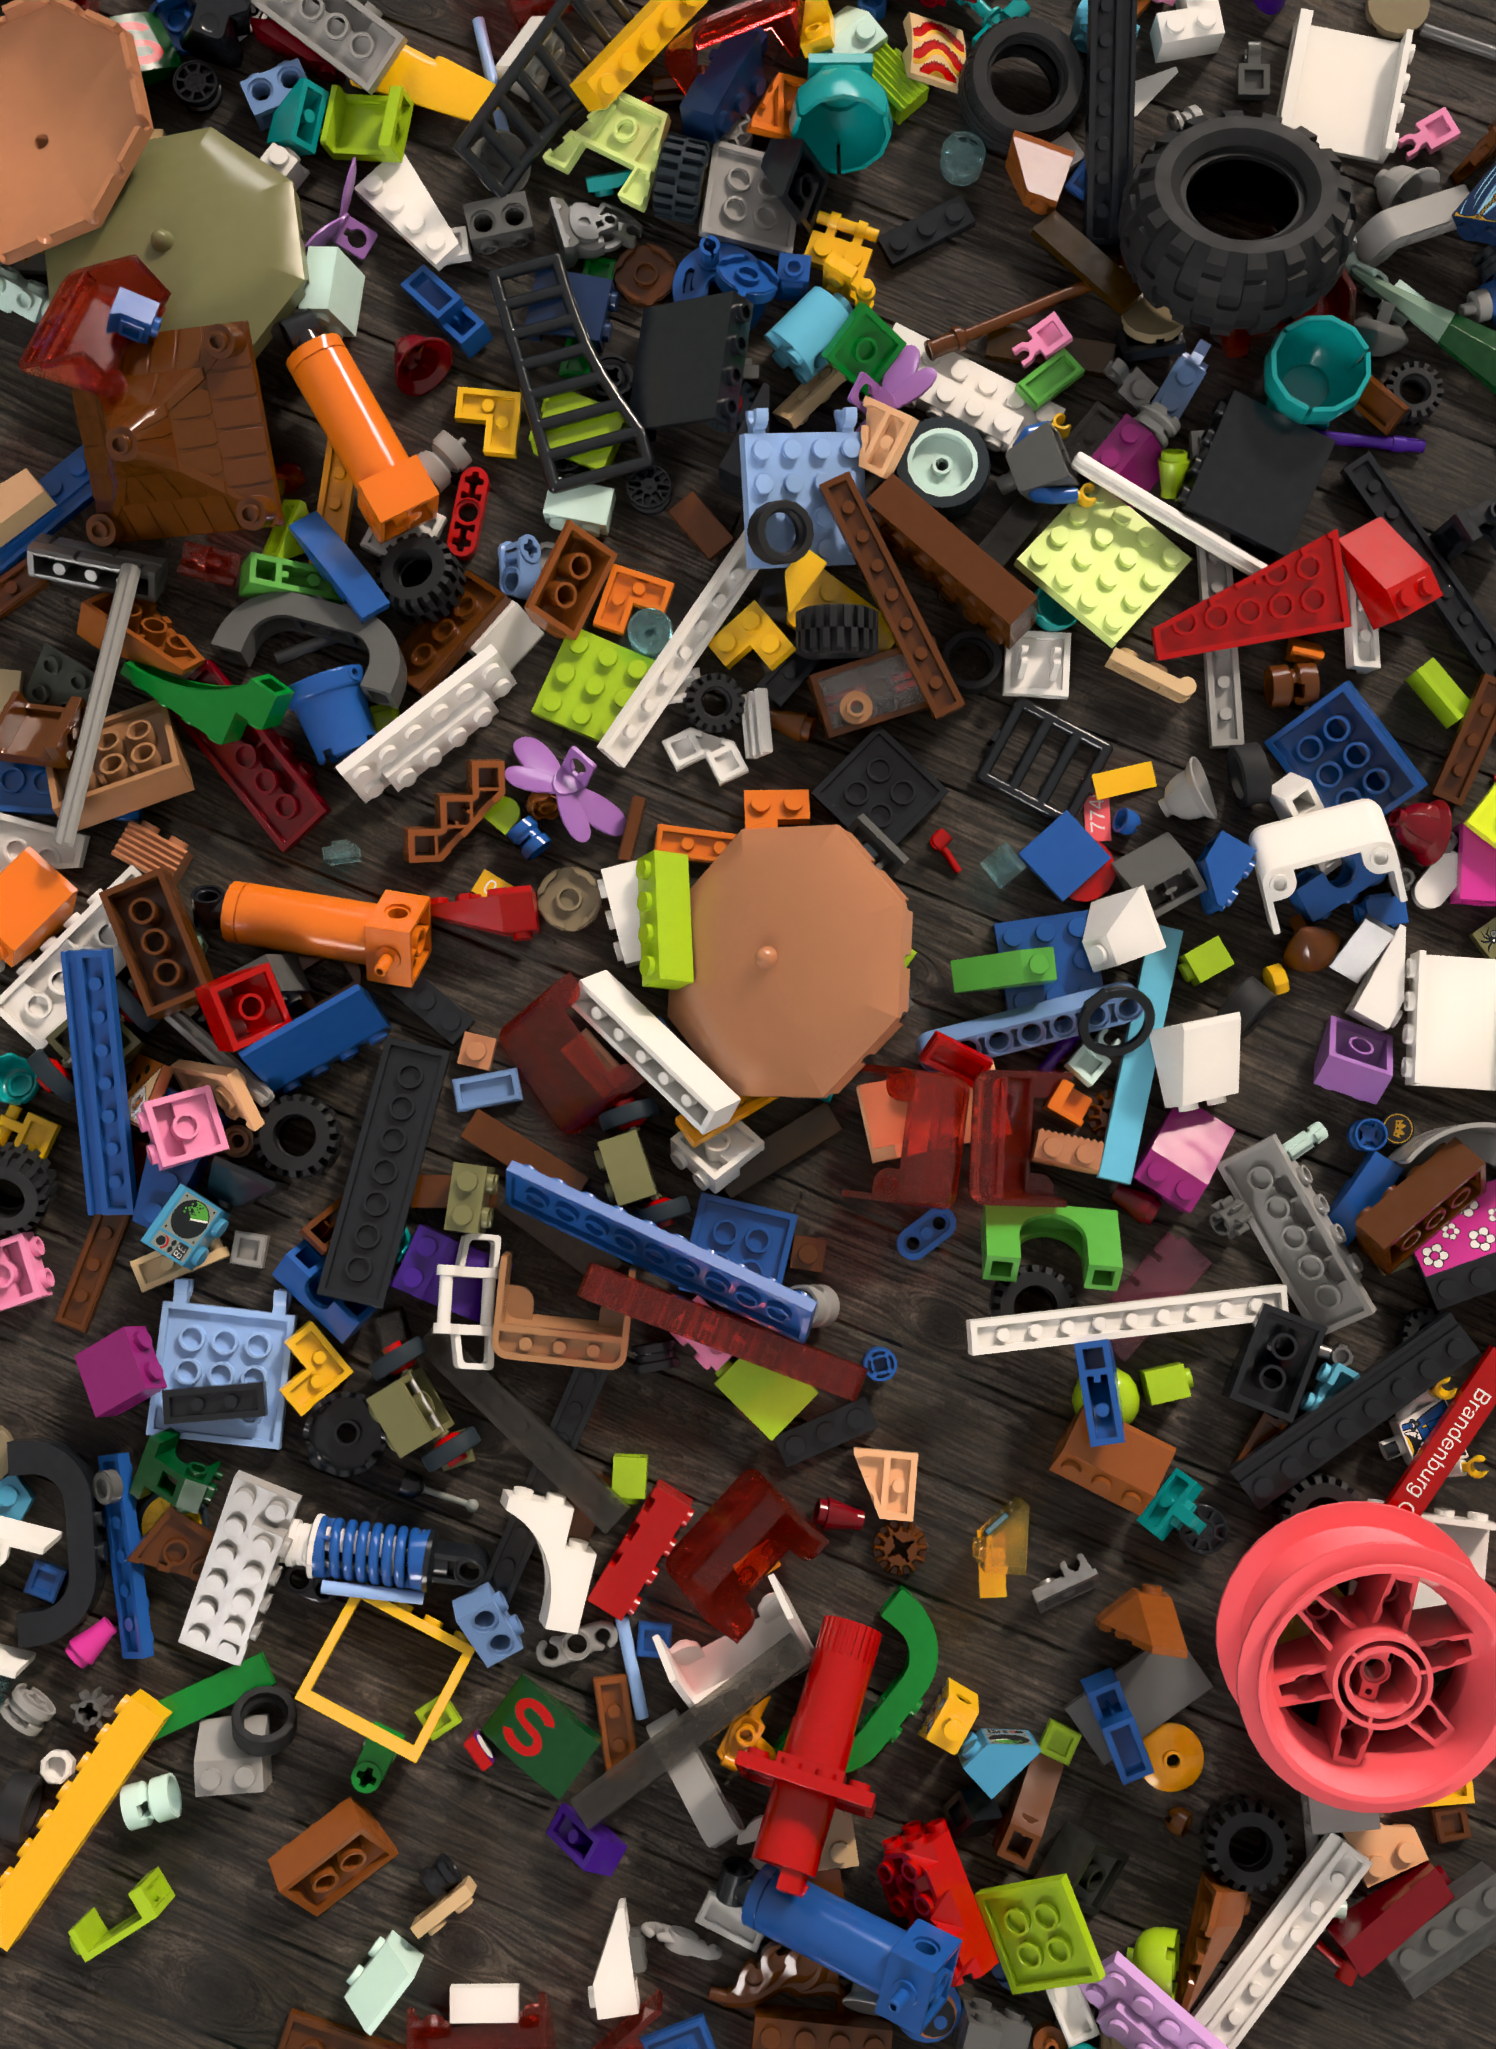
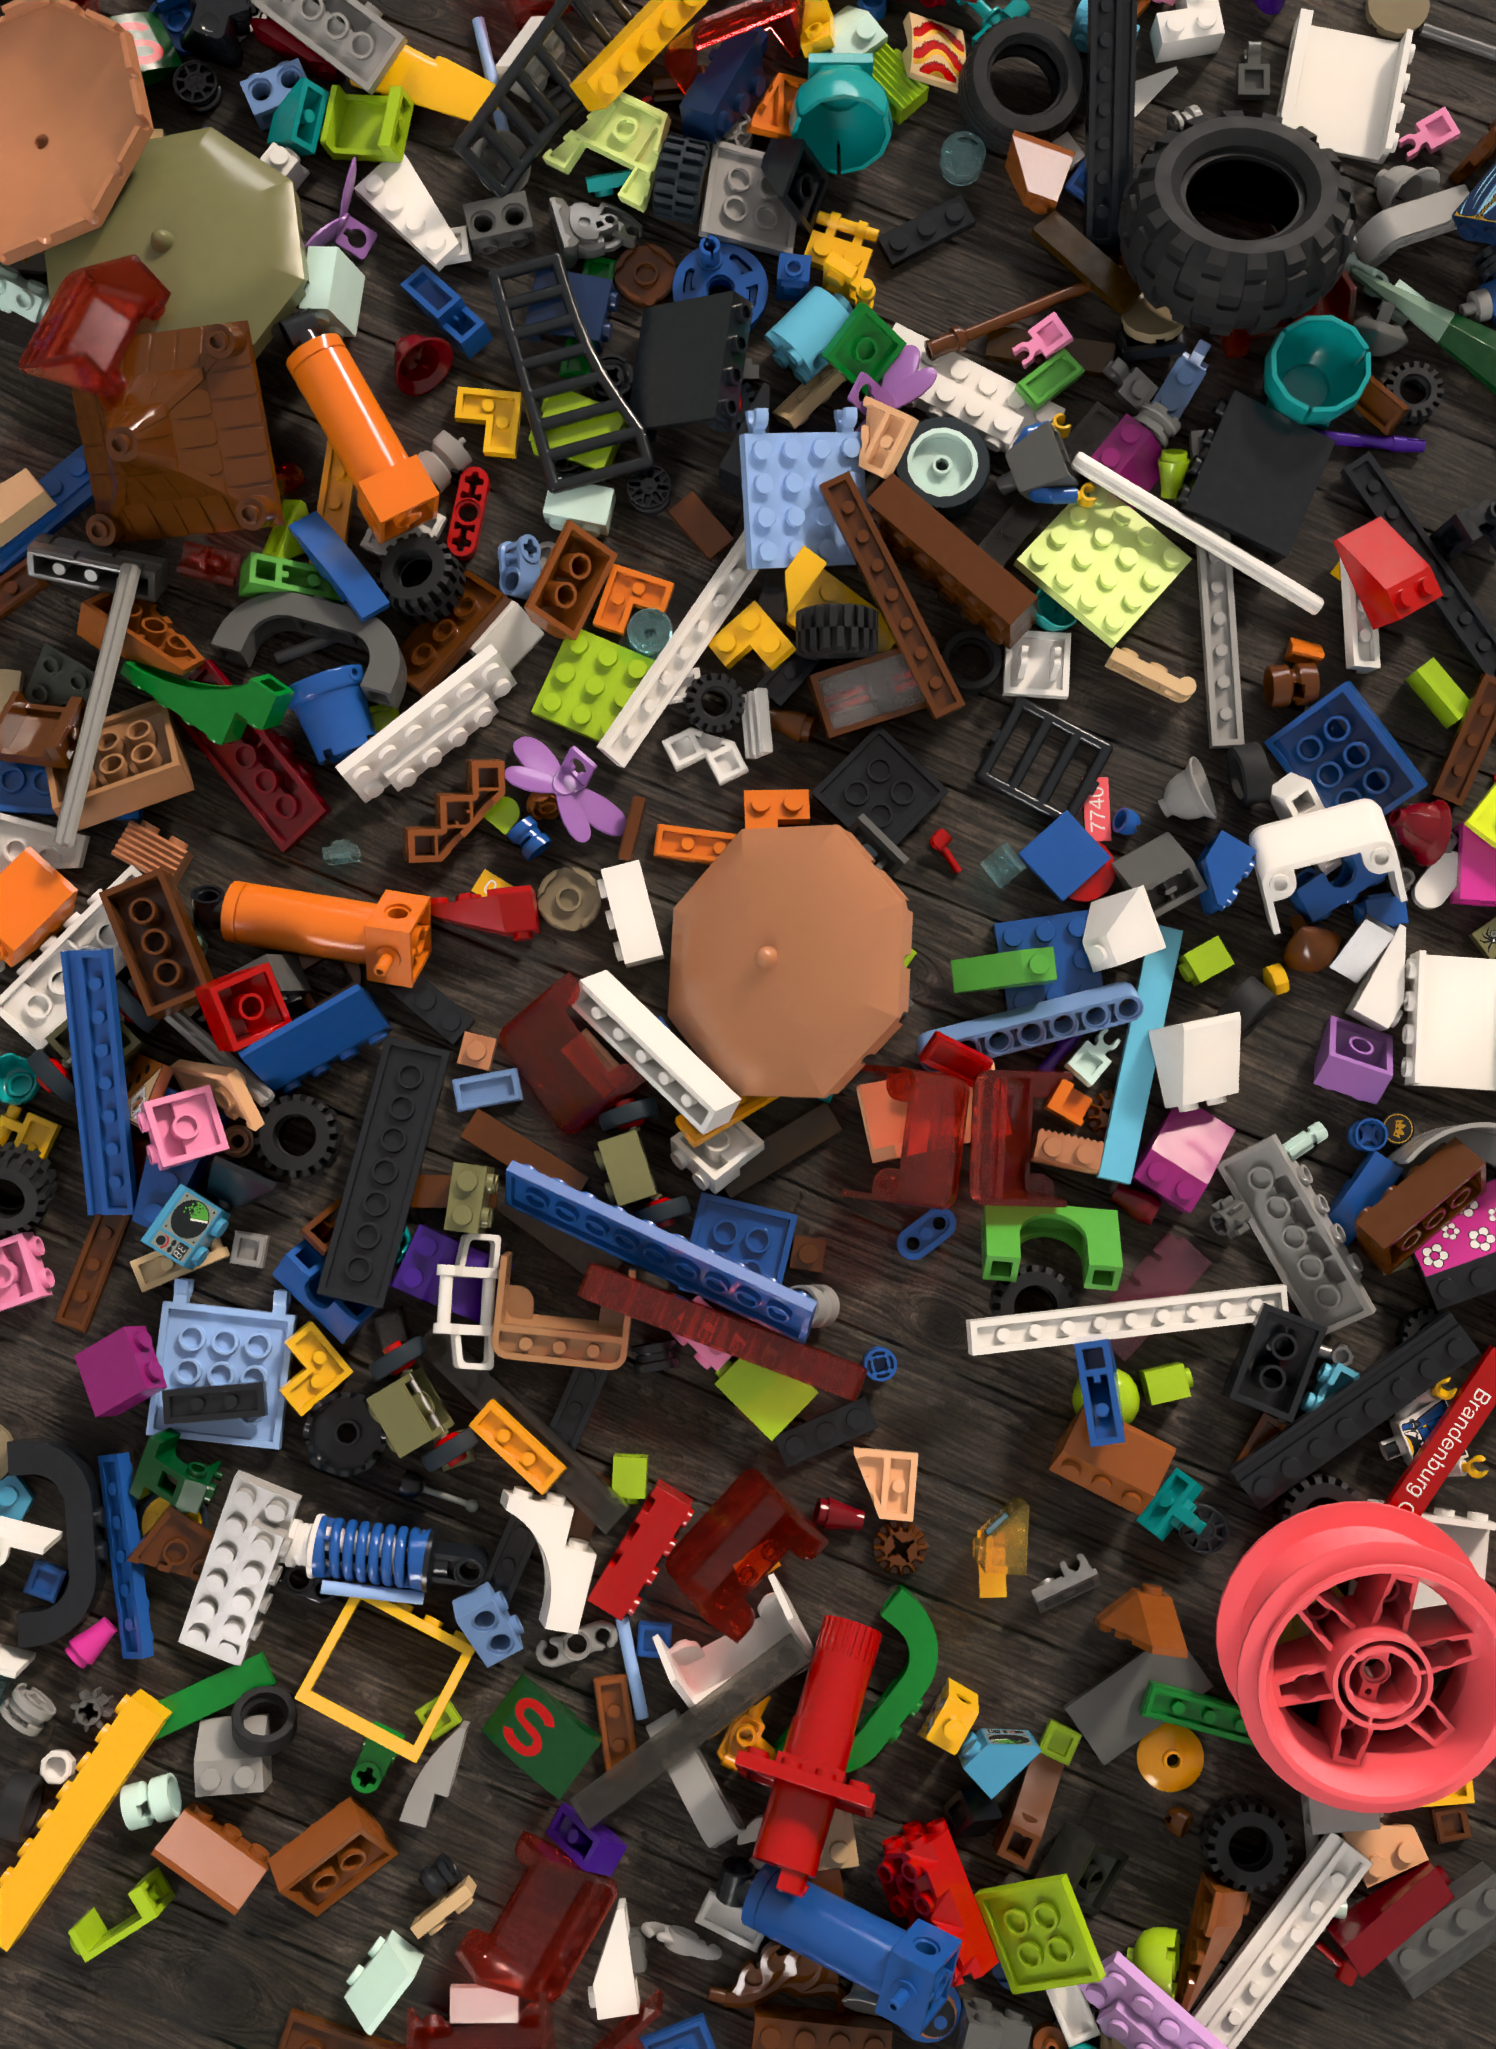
(107, 1486): dark grey tile -> none
(134, 316): window -> none
(213, 1856): none -> slope
(435, 1777): none -> light grey slope
(479, 1750): red tile -> none
(517, 1446): none -> light orange plate
(542, 1925): none -> clear red windscreen
(665, 920): lime brick -> none
(751, 280): blue tile -> none
(803, 531): black tyre -> none
(846, 712): medium nougat plate -> none
(1099, 999): black piece -> none
(1117, 1725): blue slope -> none
(1124, 780): yellow sticker -> none
(1194, 1711): none -> green tile
(1281, 601): red wing -> none

